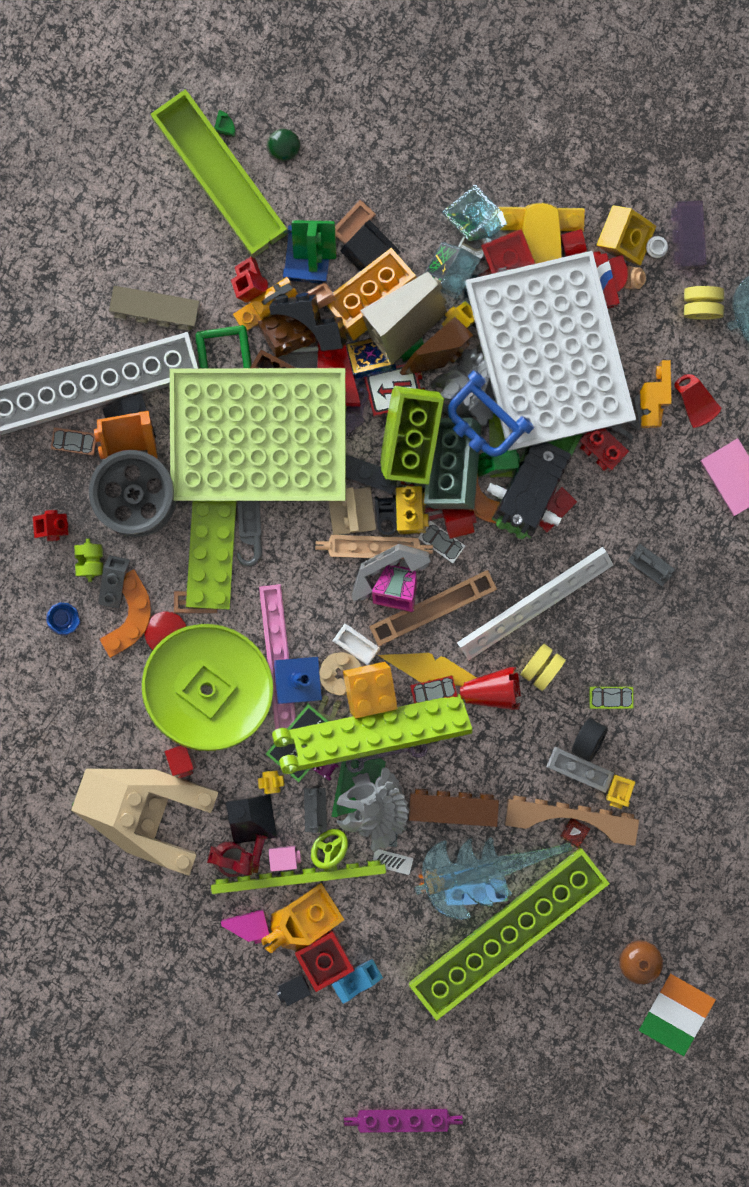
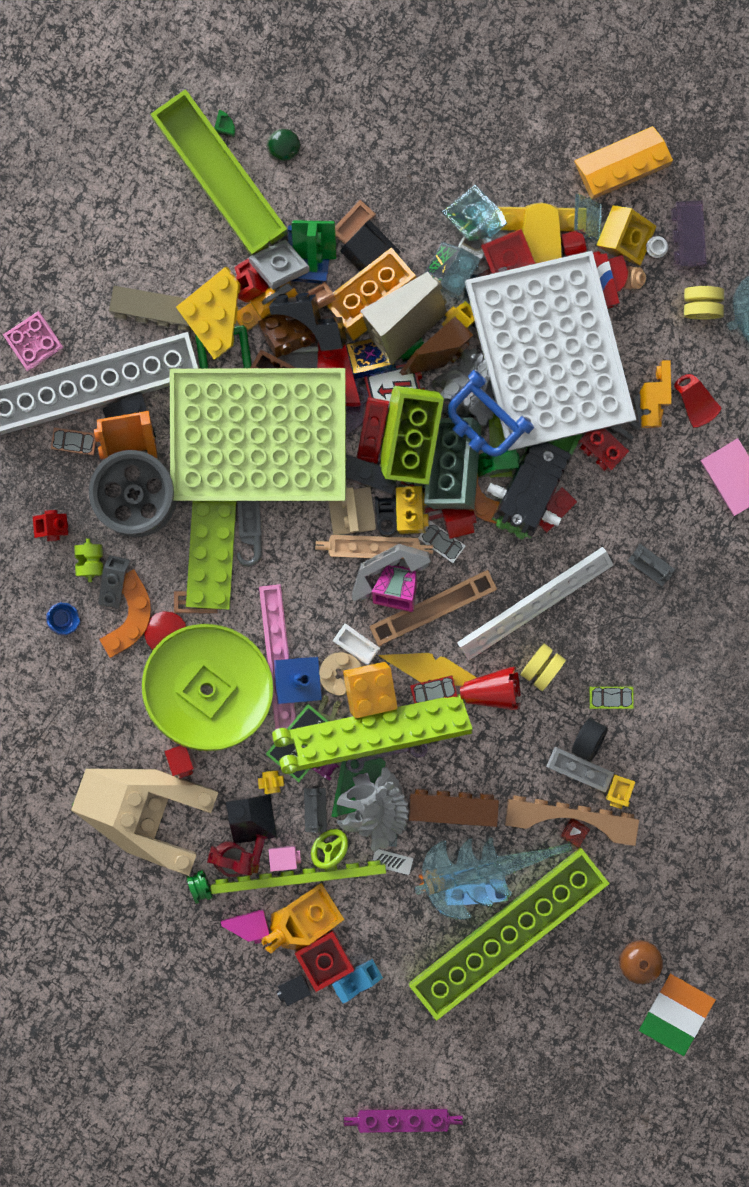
(33, 341): none -> bright pink tile
(199, 886): none -> green wheel
(213, 312): none -> yellow plate
(279, 264): none -> light grey tile
(372, 430): none -> red tile
(587, 217): none -> clear light blue piece
(623, 162): none -> light orange slope

